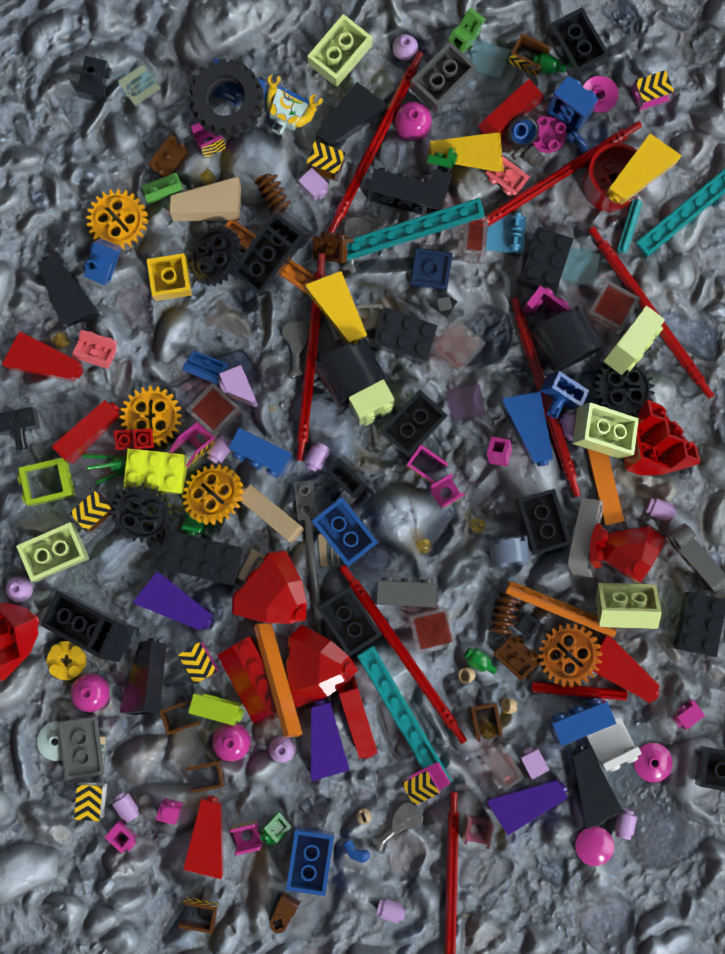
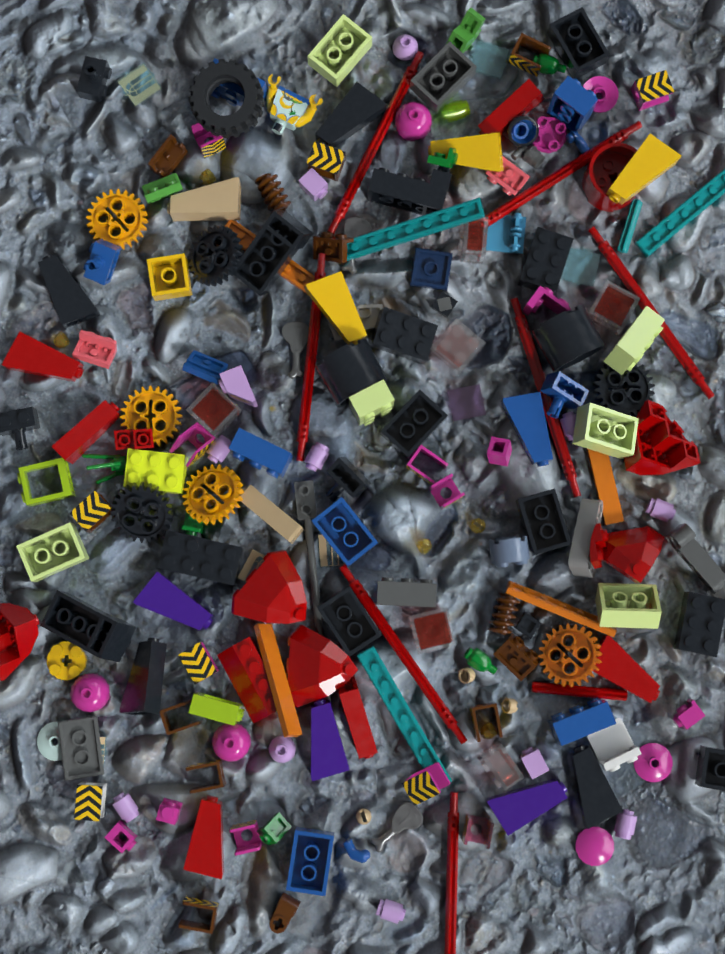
(19, 589): lavender brick -> none
(455, 110): none -> clear neon green brick

